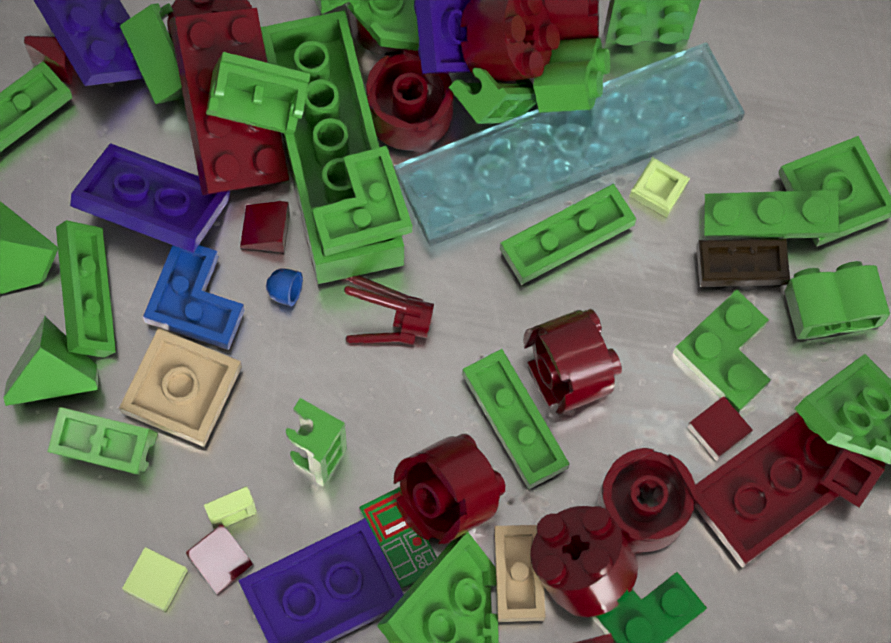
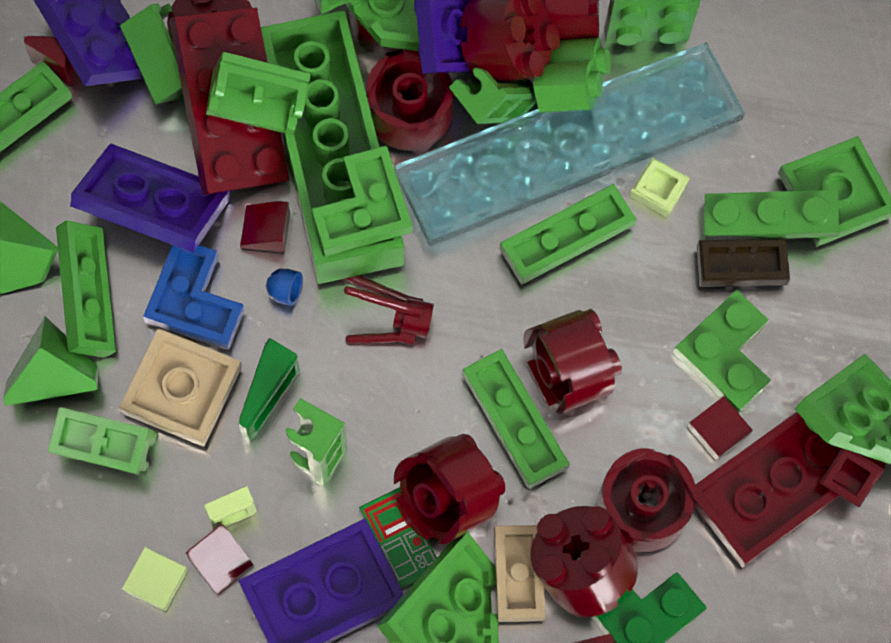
(271, 380): none -> green slope
(836, 301): bright green brick -> none

